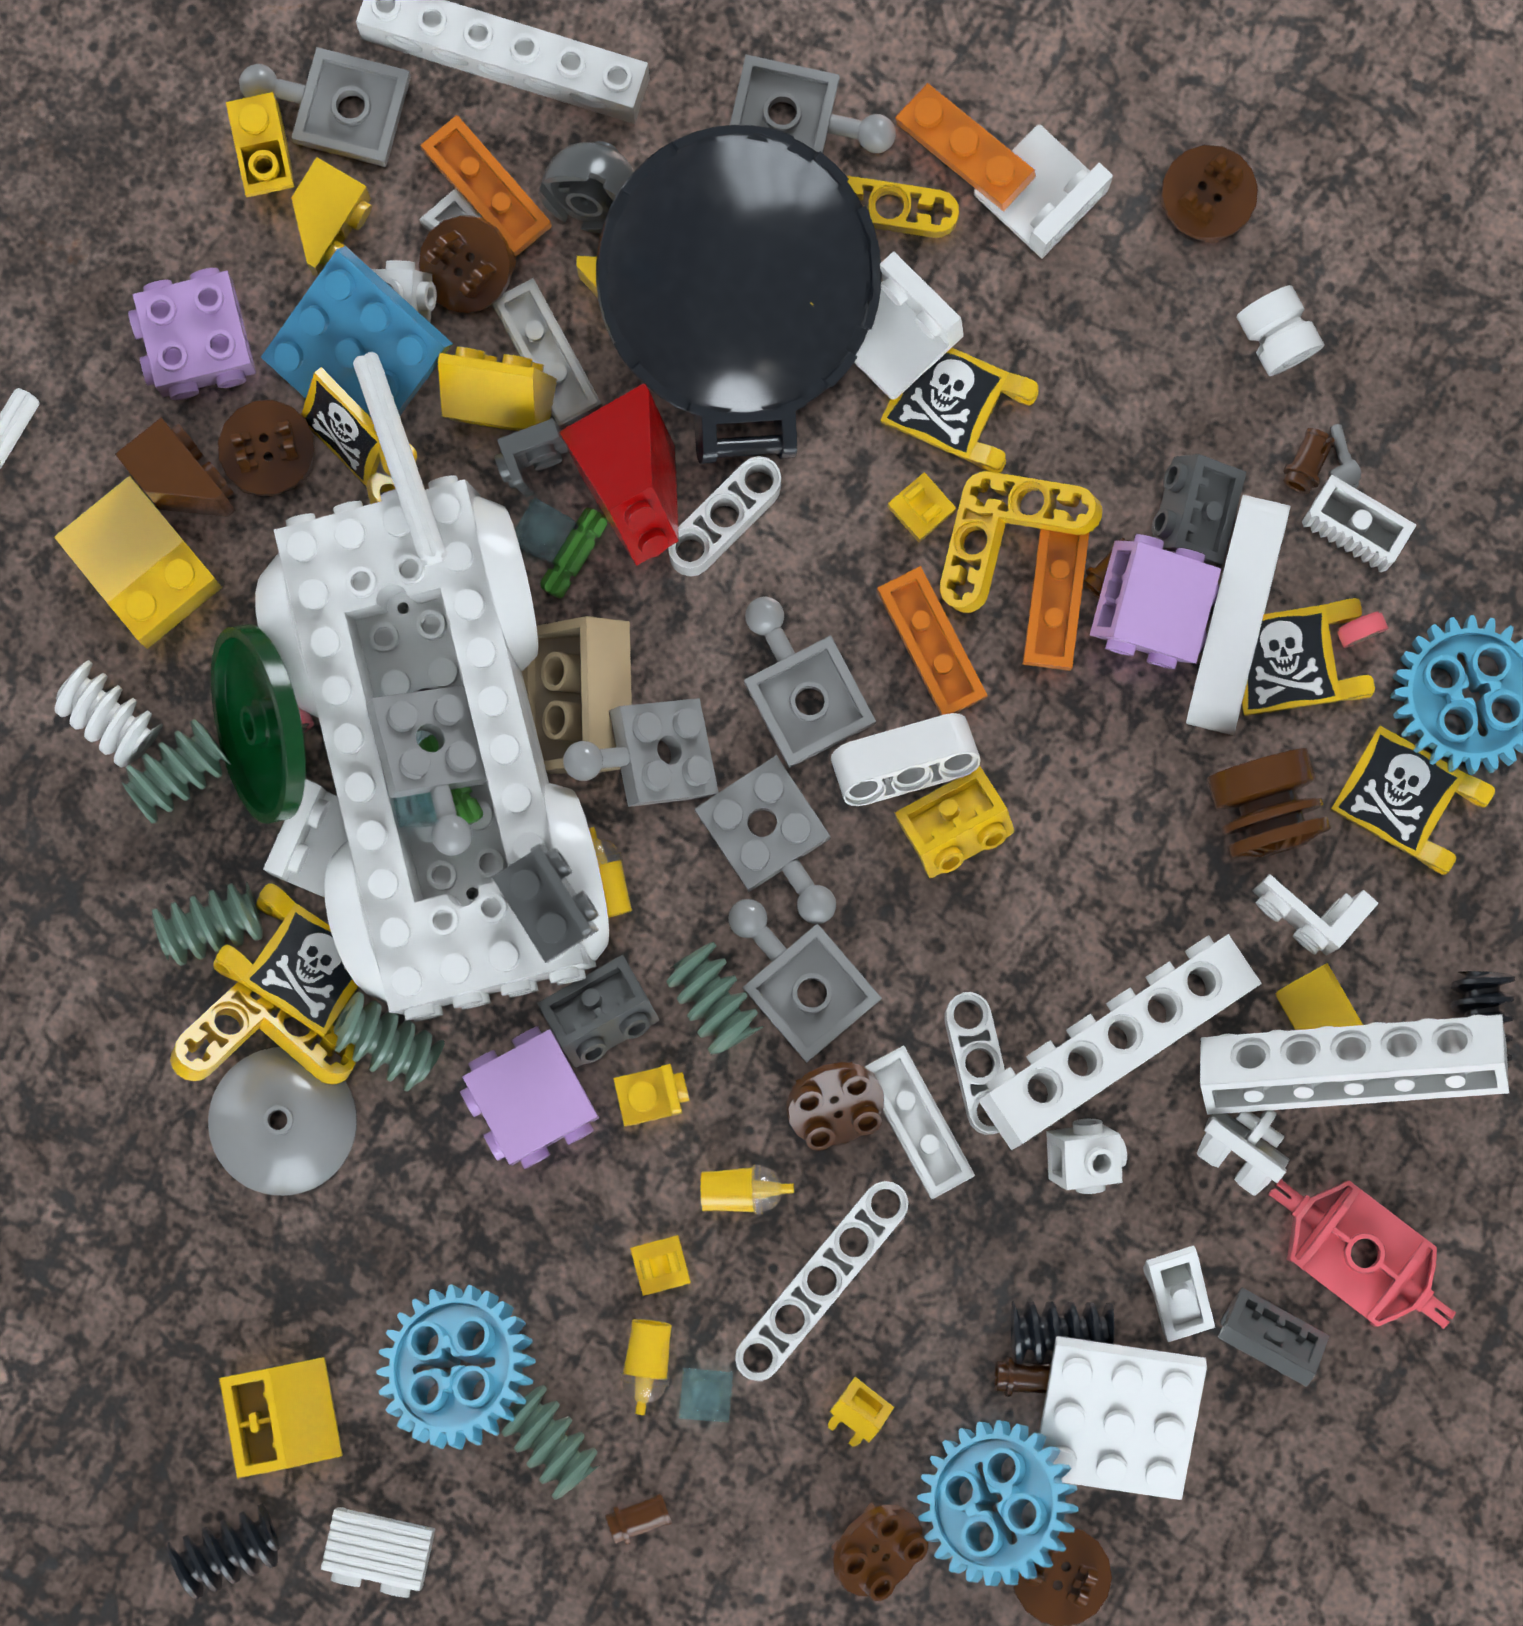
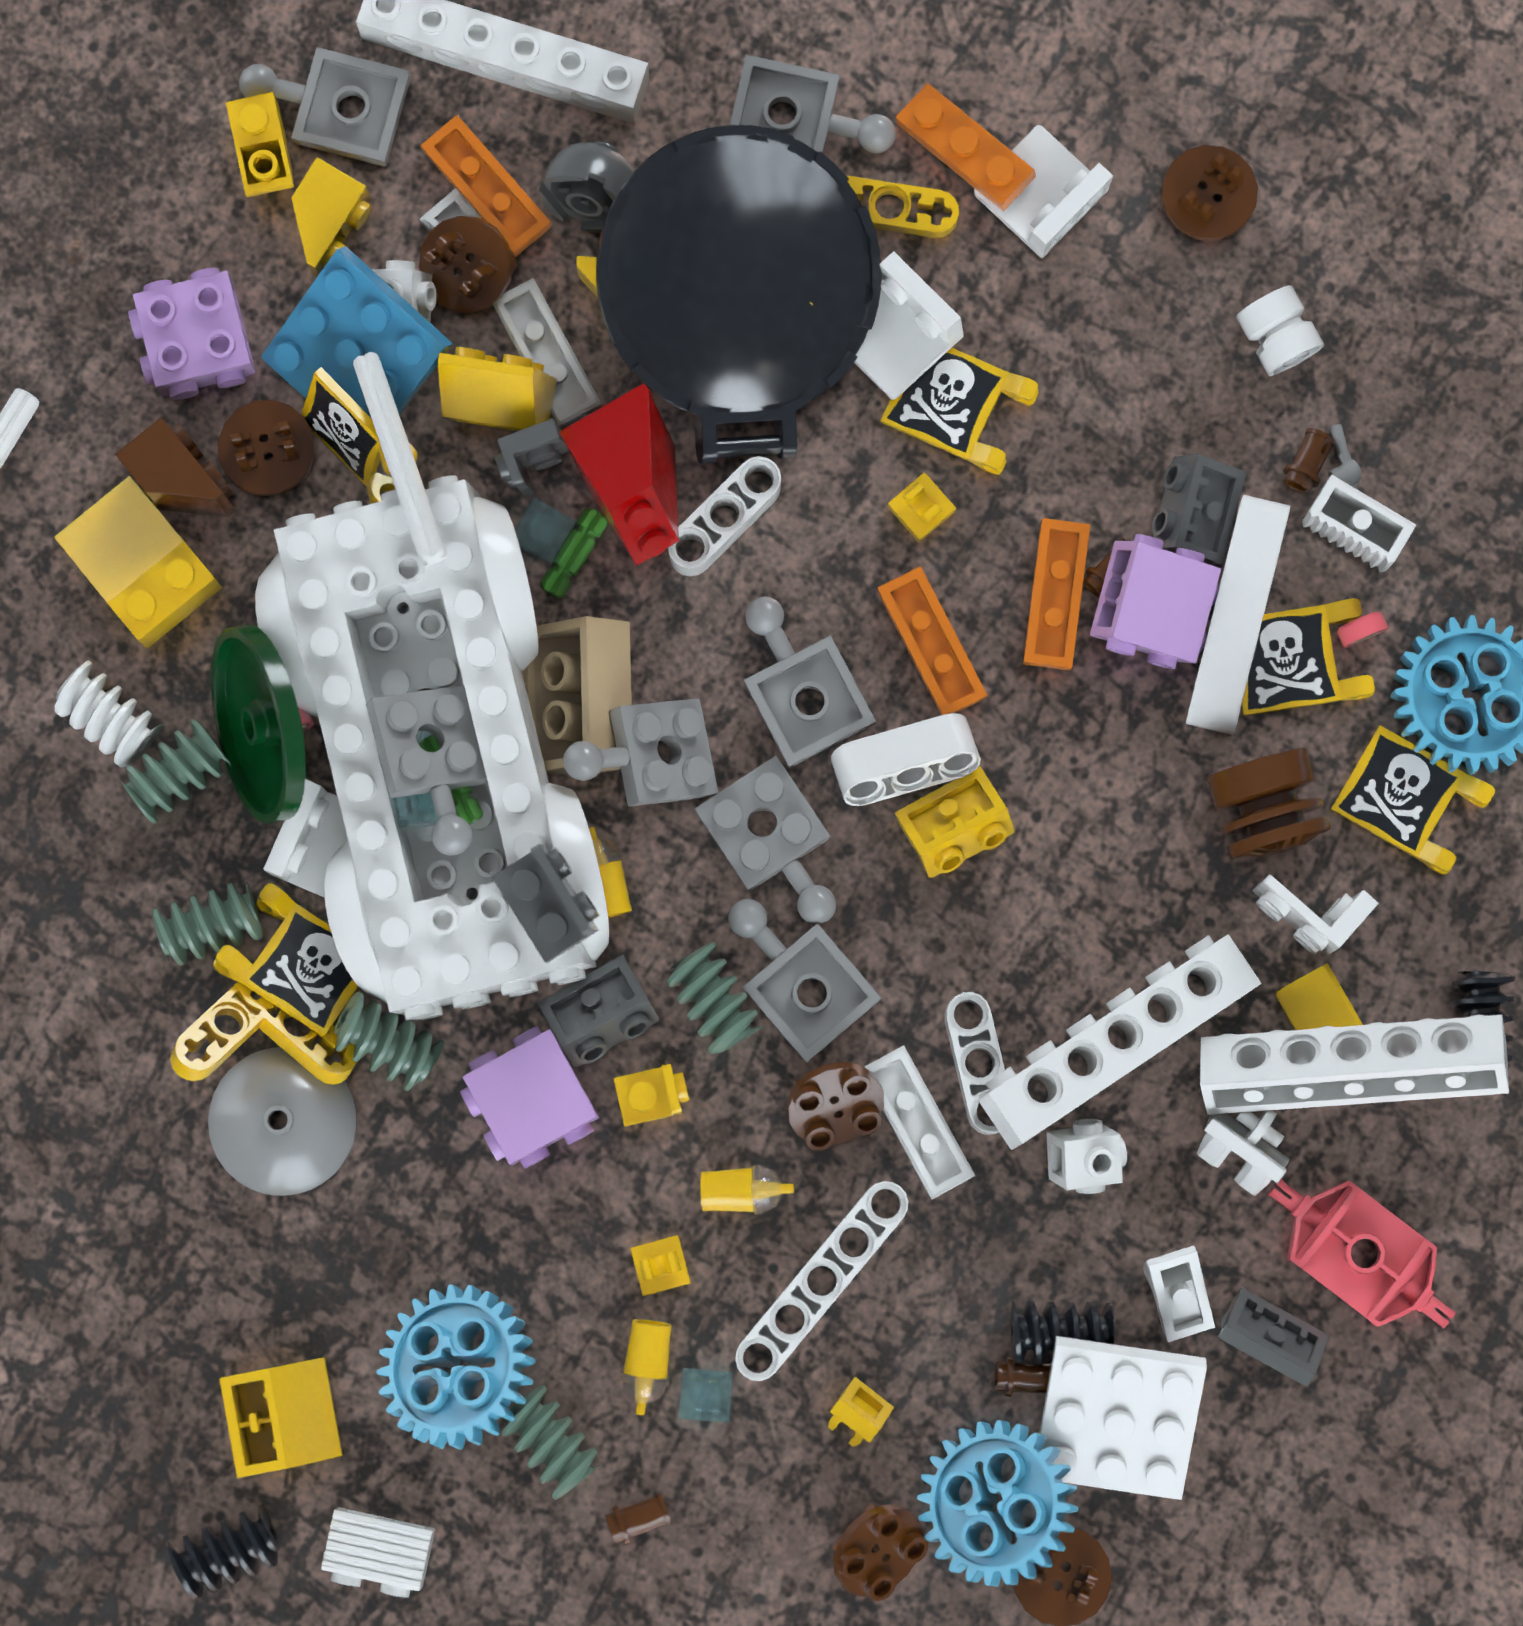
(992, 519): yellow beam -> none

